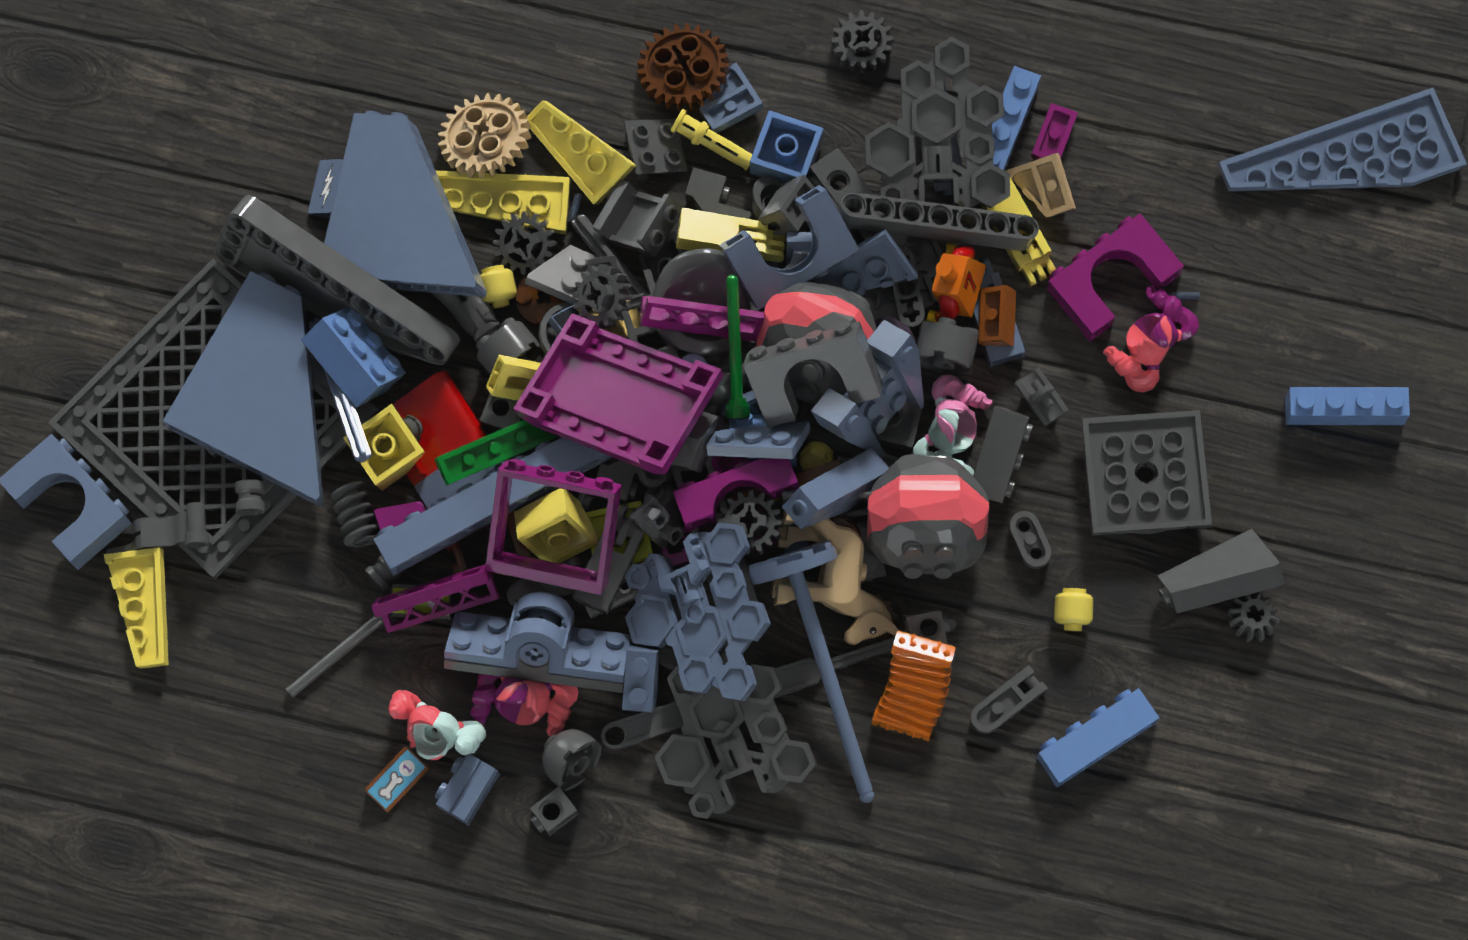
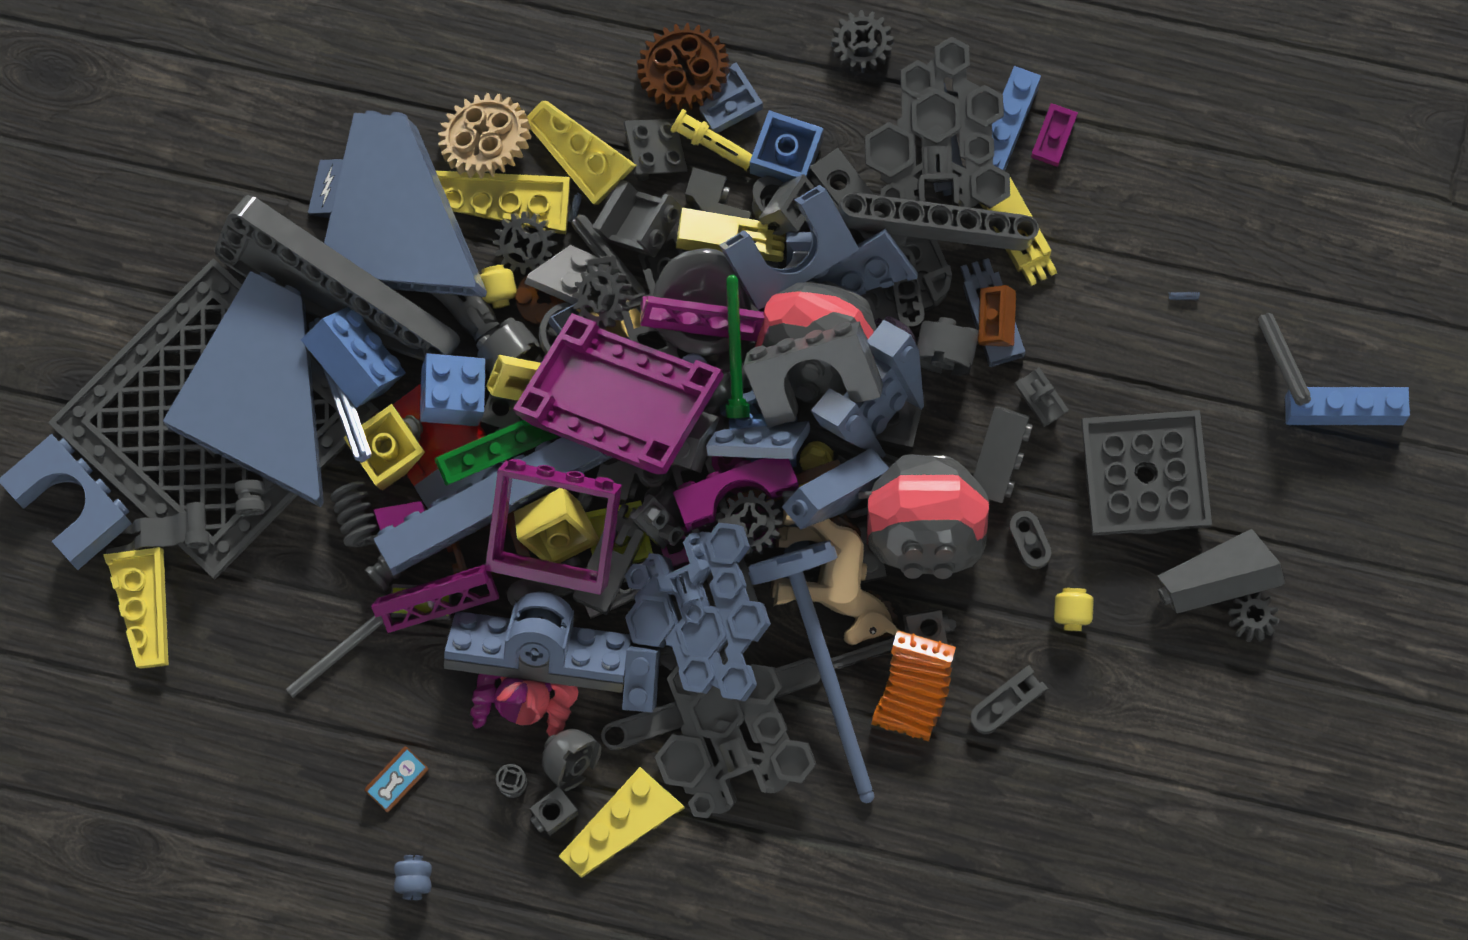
(412, 877): none -> sand blue piece
(423, 720): light aqua hair -> none
(452, 390): none -> medium blue brick
(466, 788): sand blue brick -> none
(512, 786): none -> dark grey wheel
(624, 819): none -> light yellow wing
(953, 421): bright pink hair -> none
(956, 282): orange torso -> none
(1045, 184): tan wing -> none
(1097, 737): medium blue brick -> none
(1131, 242): magenta arch -> none
(1150, 340): hair -> none
(1284, 359): none -> dark grey axle
(1376, 148): sand blue wing -> none

